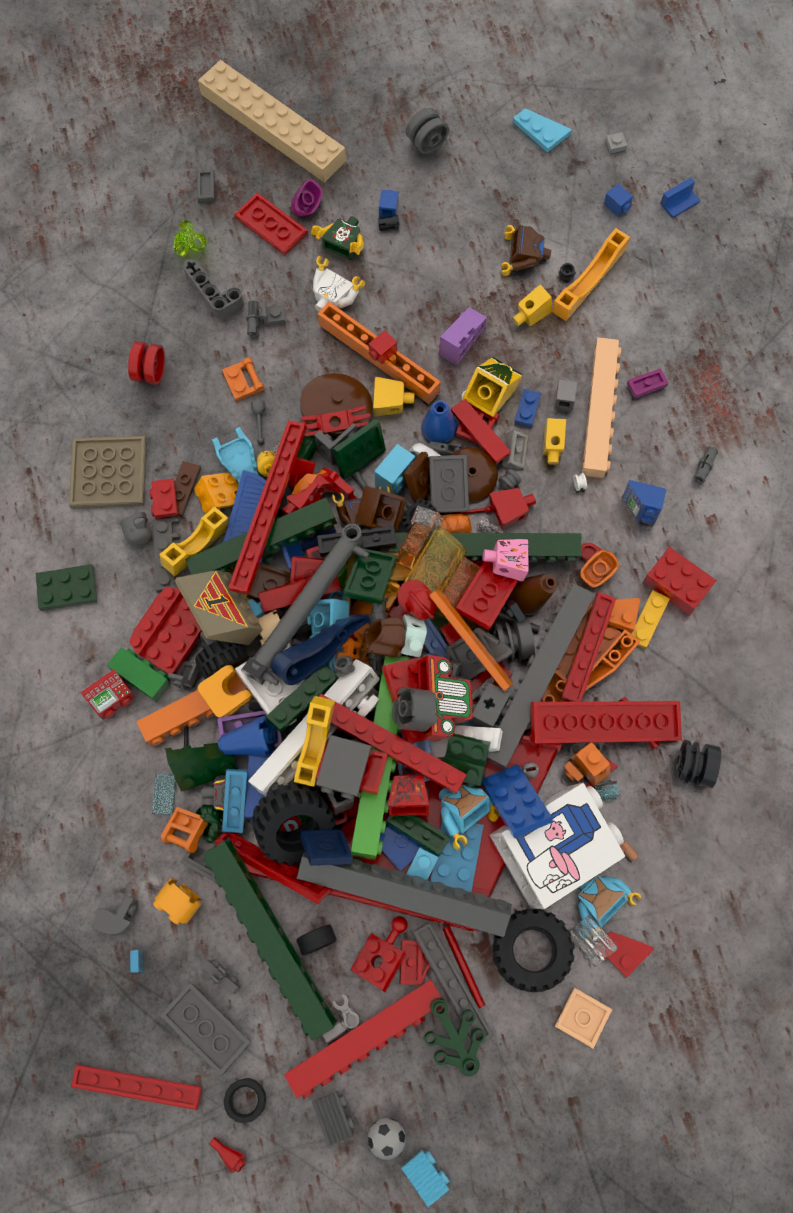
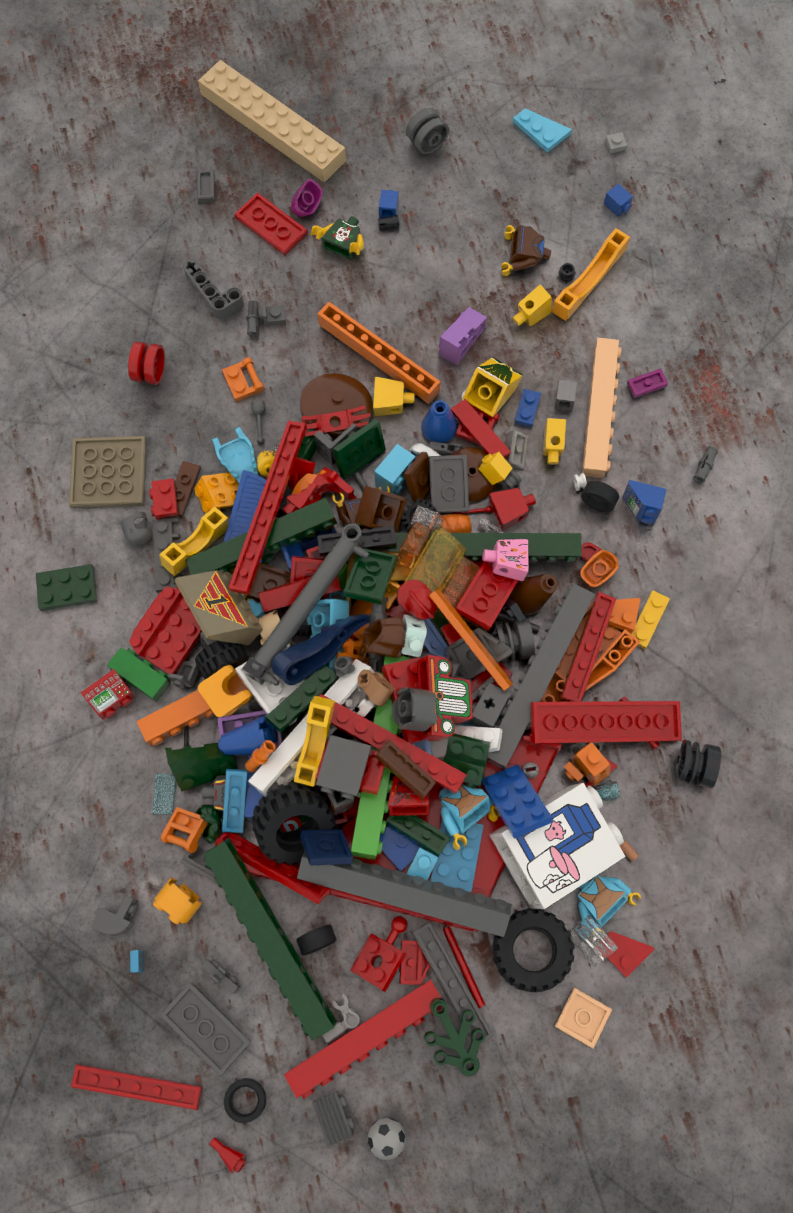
(185, 238): clear neon green tile -> none
(260, 756): none -> orange pin
(333, 288): white torso -> none
(375, 686): none -> medium nougat piece
(382, 347): red brick -> none
(405, 769): none -> reddish brown plate
(425, 1177): medium azure brick -> none
(495, 468): none -> yellow brick
(600, 496): none -> black tyre
(679, 198): blue panel -> none
(679, 581): red brick -> none

